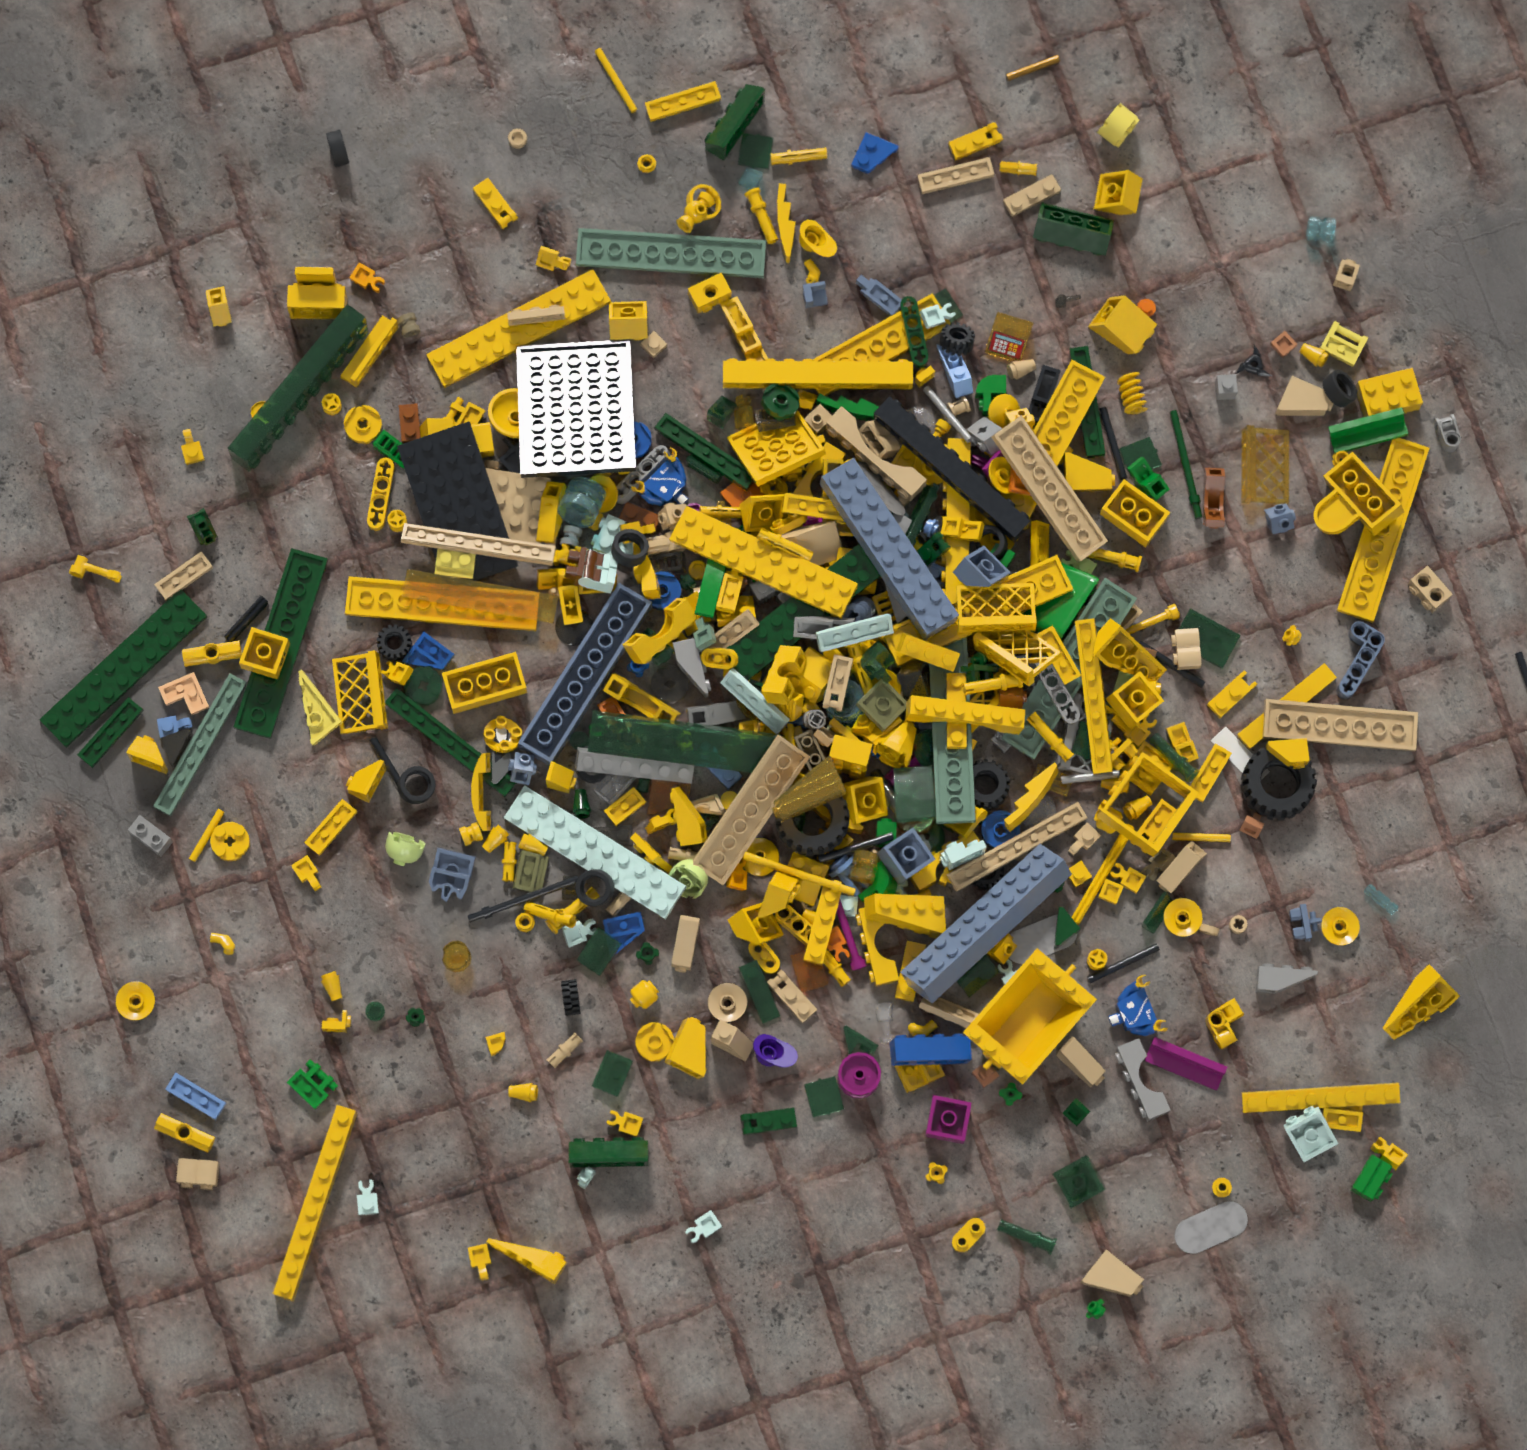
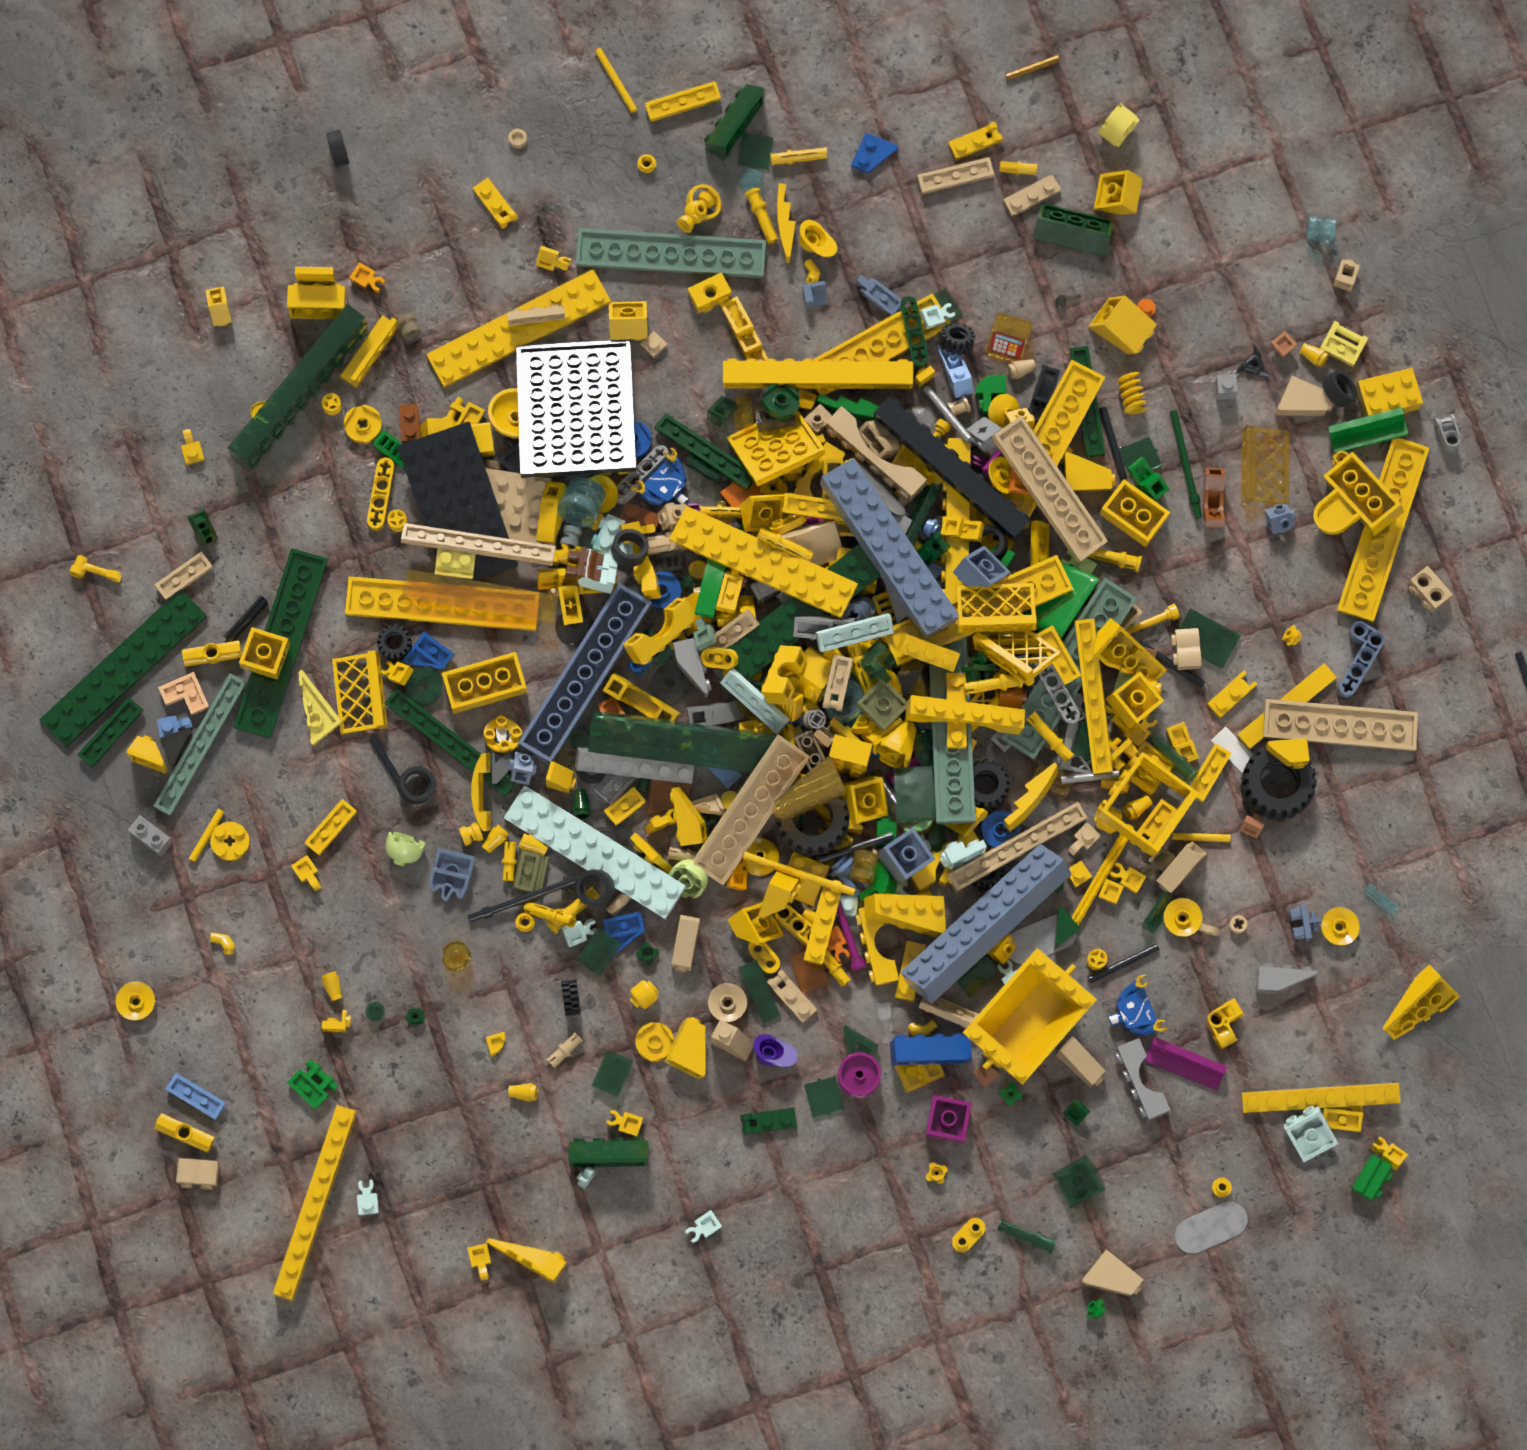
(366, 781): yellow slope -> none

